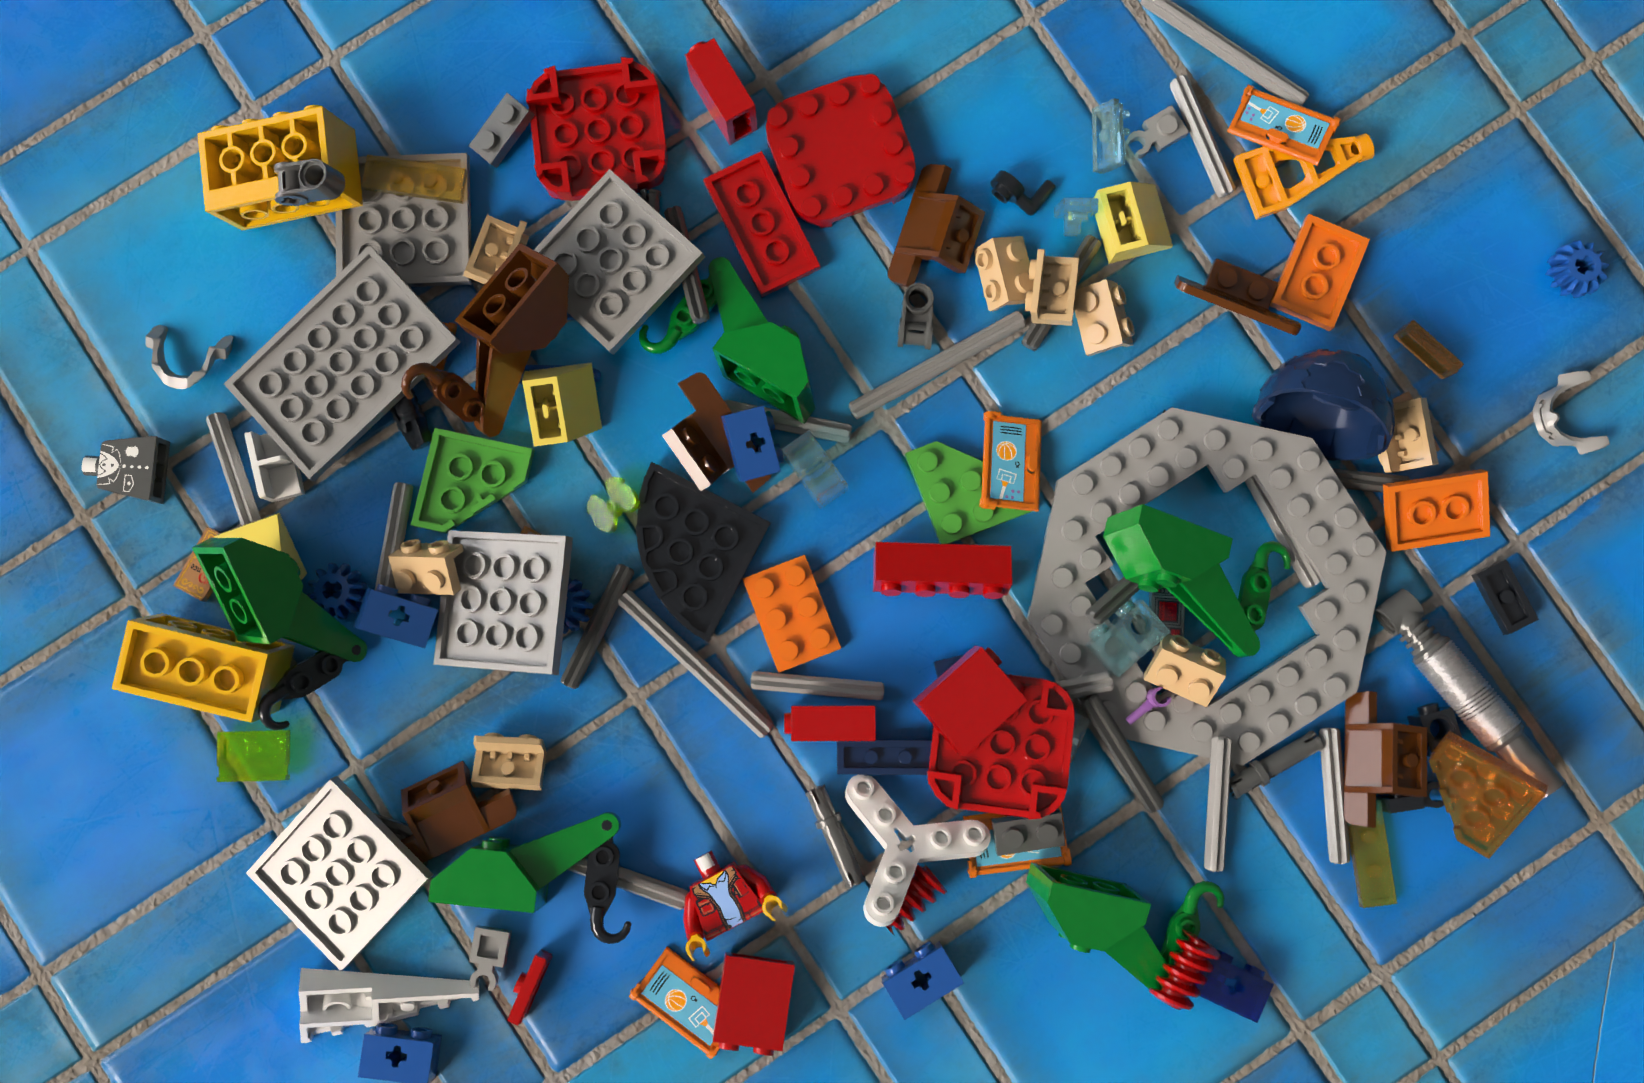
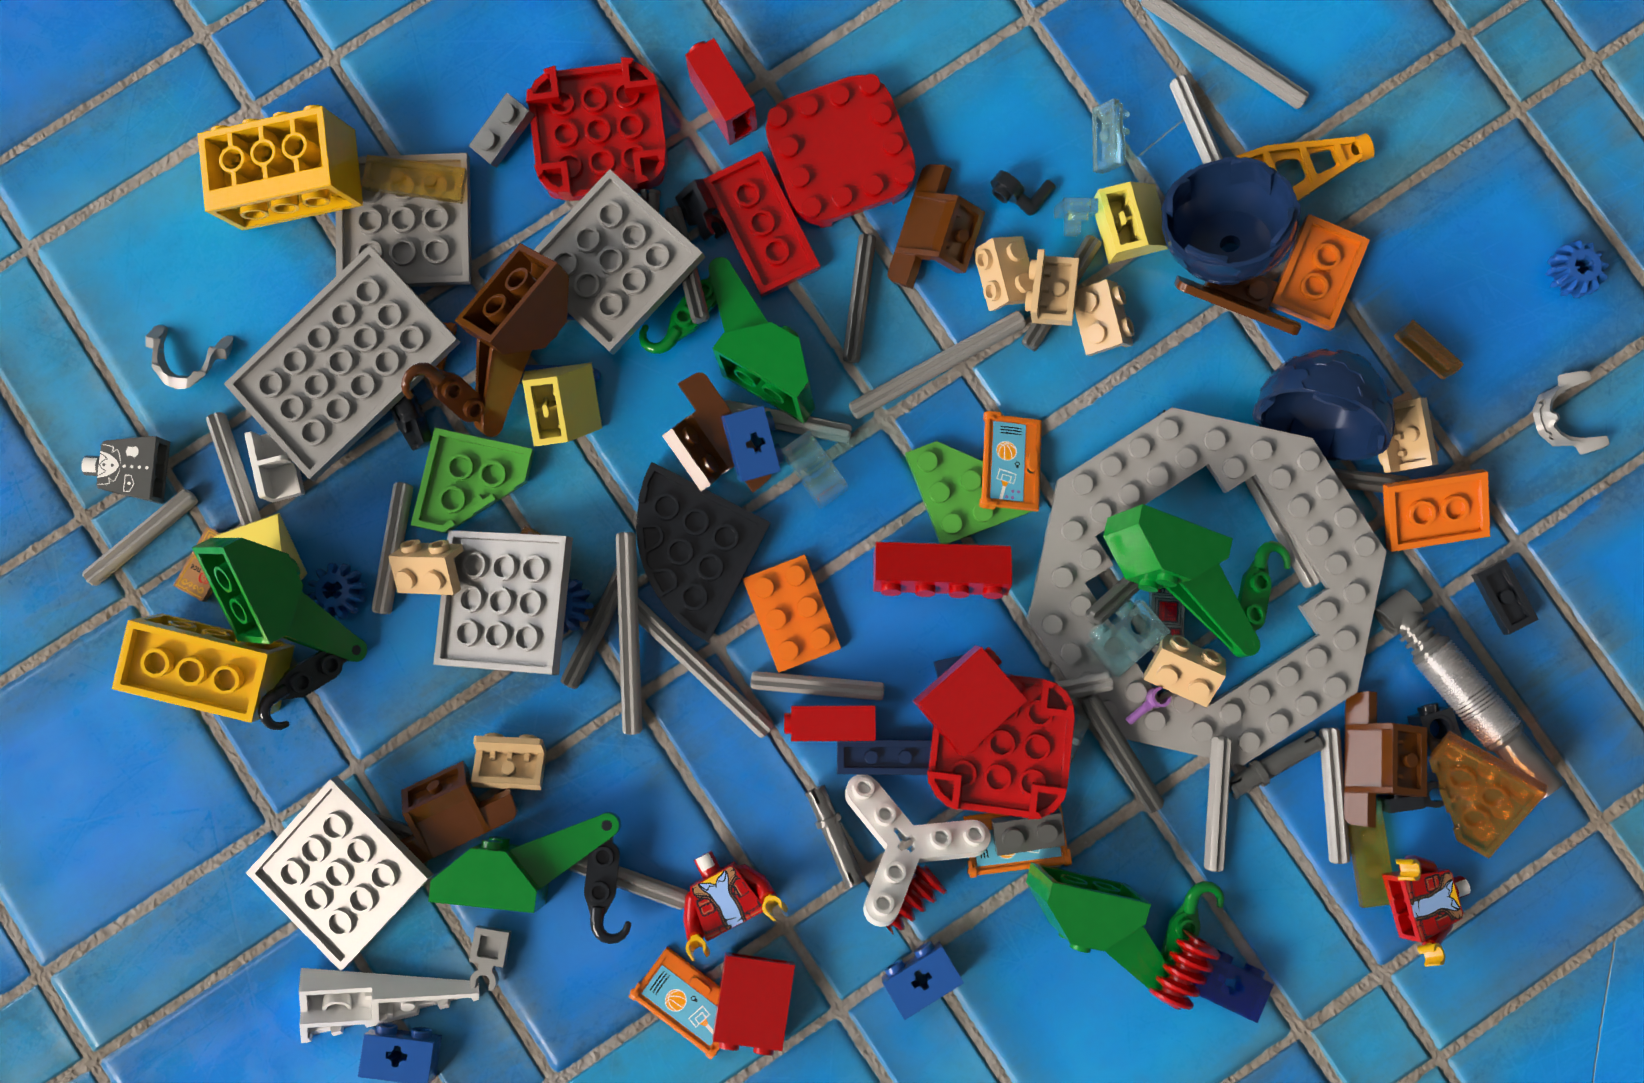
(140, 537): none -> light grey axle
(253, 755): clear neon green plate -> none
(302, 183): dark grey piece -> none
(375, 616): blue brick -> none
(493, 247): tan bracket -> none
(528, 986): red plate -> none
(606, 513): clear neon green piece -> none
(629, 633): none -> light grey axle
(698, 208): none -> black plate
(859, 298): none -> dark grey axle
(916, 323): dark grey piece -> none
(1160, 130): light grey plate -> none
(1226, 204): none -> dark blue piece
(1300, 128): door -> none
(1425, 904): none -> torso

